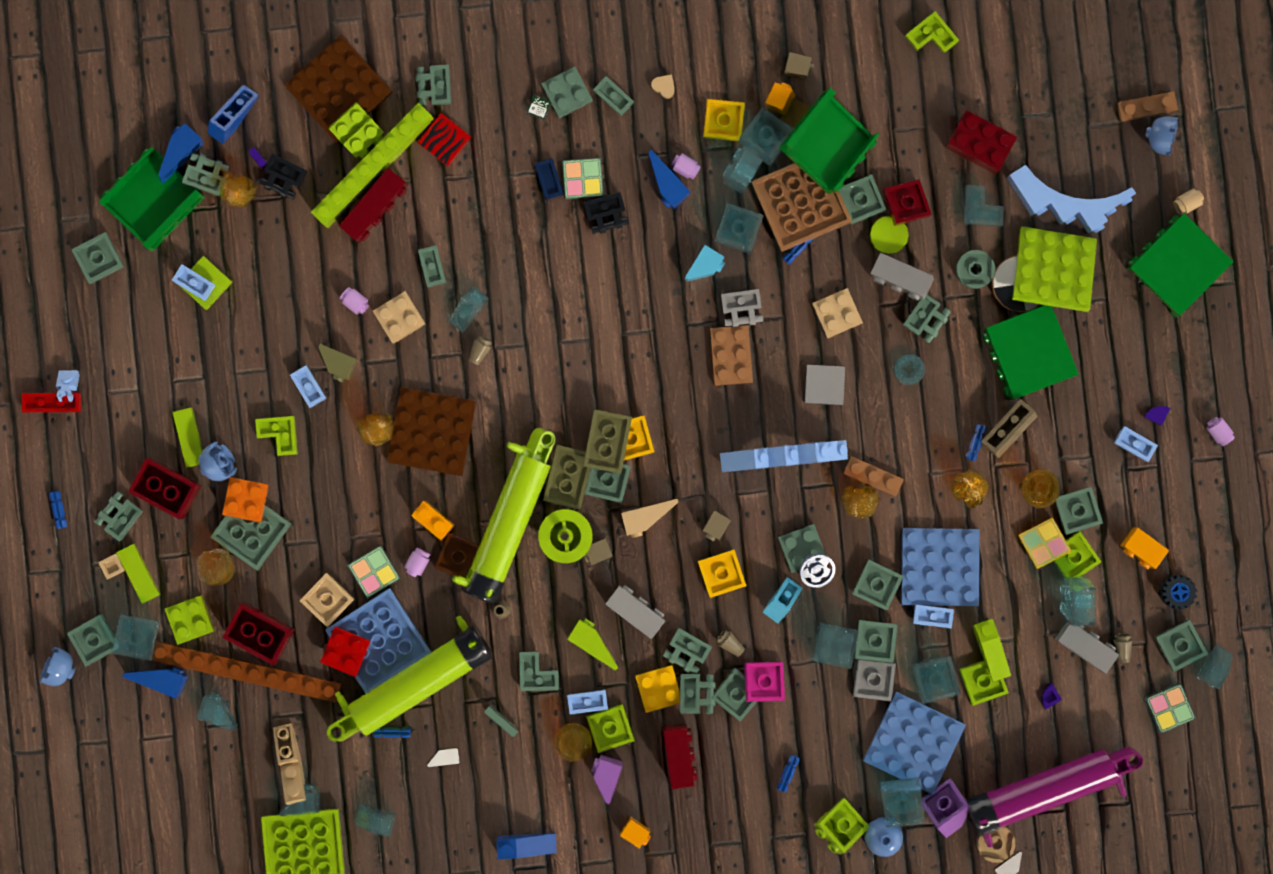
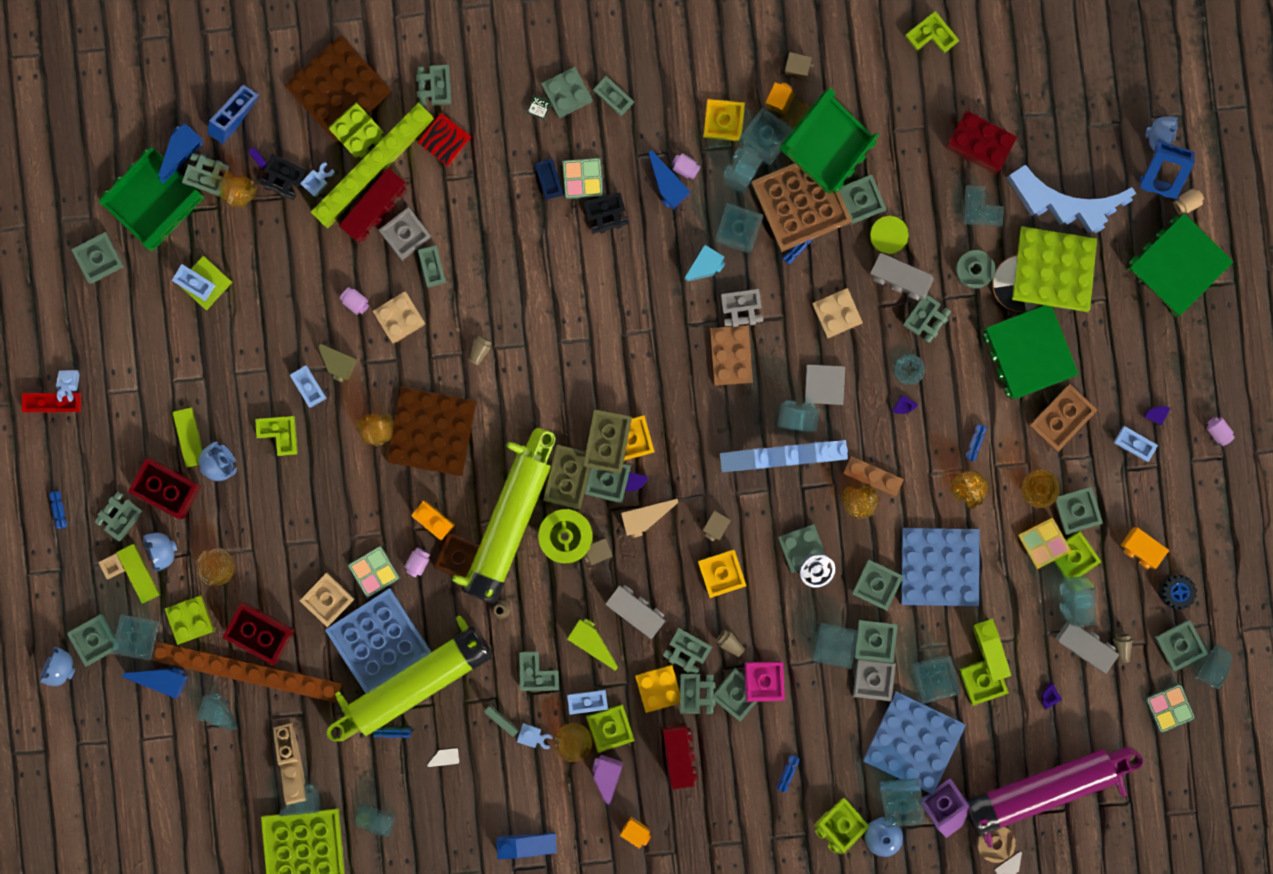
(159, 550): none -> medium blue cylinder
(245, 499): orange plate -> none
(251, 539): sand green plate -> none
(315, 181): none -> light blue plate
(345, 651): red plate -> none
(405, 233): none -> light grey tile
(468, 309): clear light blue slope -> none
(531, 736): none -> light blue plate
(635, 481): none -> dark purple tile
(664, 86): tan tile -> none
(782, 600): medium azure slope -> none
(797, 417): none -> clear light blue brick
(904, 405): none -> dark purple tile
(907, 202): dark red plate -> none
(933, 616): light blue plate -> none
(1009, 428): dark tan brick -> none
(1063, 417): none -> medium nougat plate
(1147, 106): medium nougat plate -> none
(1171, 154): none -> blue panel

